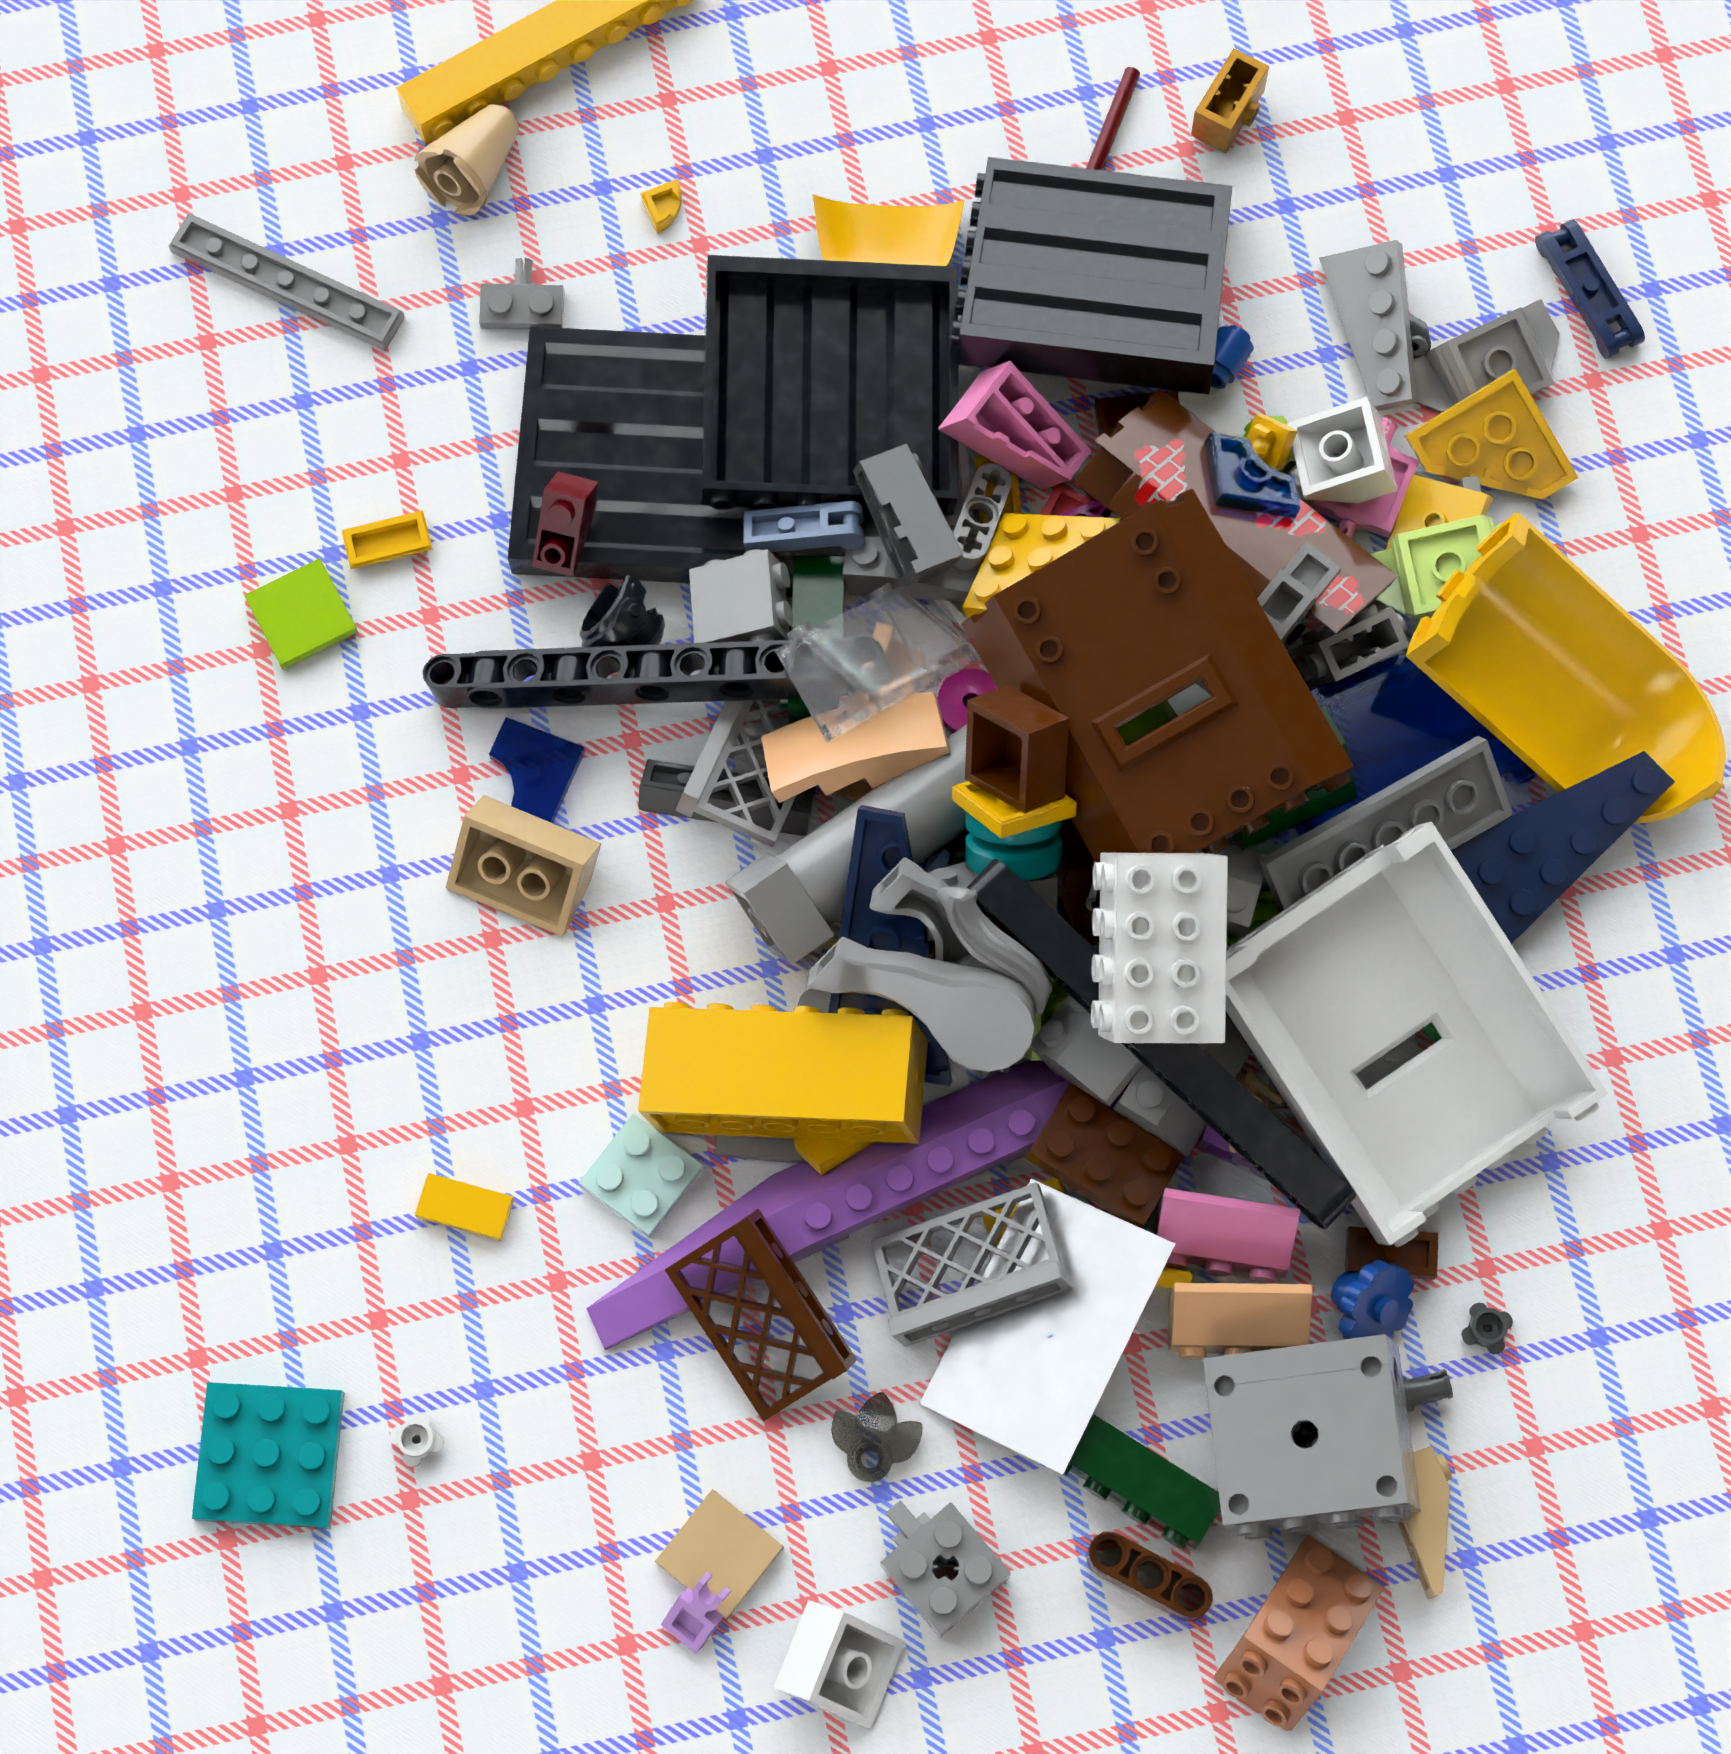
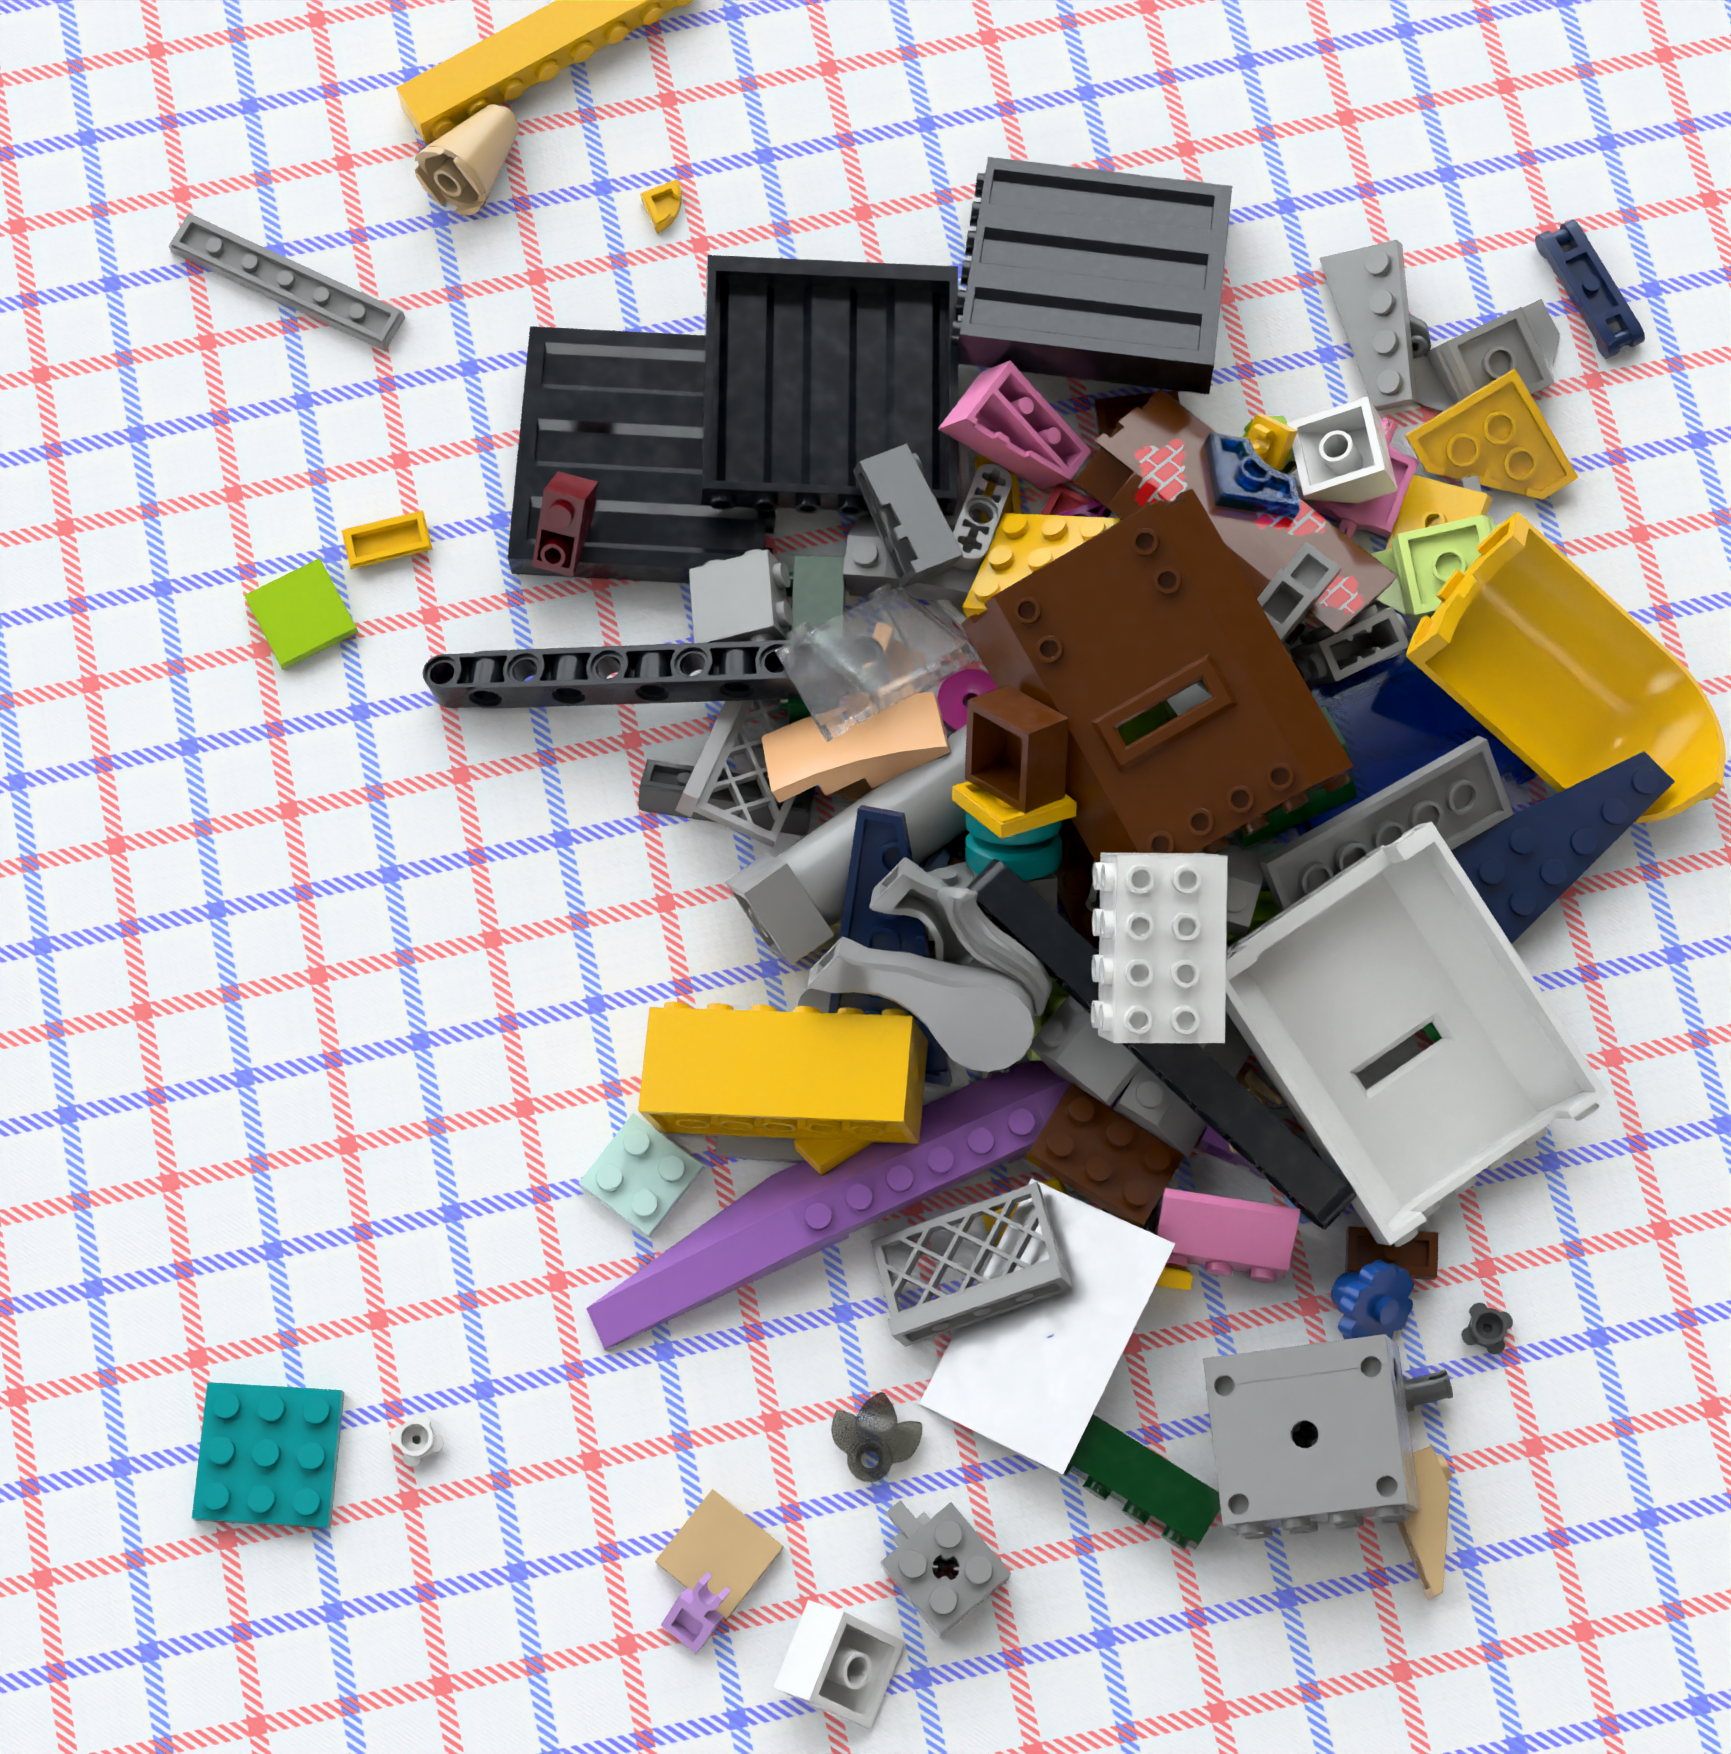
(464, 1207): yellow tile -> none
(521, 302): light grey plate -> none
(522, 865): tan slope -> none
(538, 766): clear blue tile -> none
(621, 618): black helmet -> none
(796, 1302): reddish brown fence -> none
(805, 527): sand blue plate -> none
(887, 232): yellow piece -> none
(1113, 119): dark red bar -> none
(1172, 1576): reddish brown beam -> none
(1230, 101): pearl gold brick -> none
(1231, 354): blue brick -> none
(1237, 1317): light nougat slope -> none
(1299, 1634): nougat bracket -> none

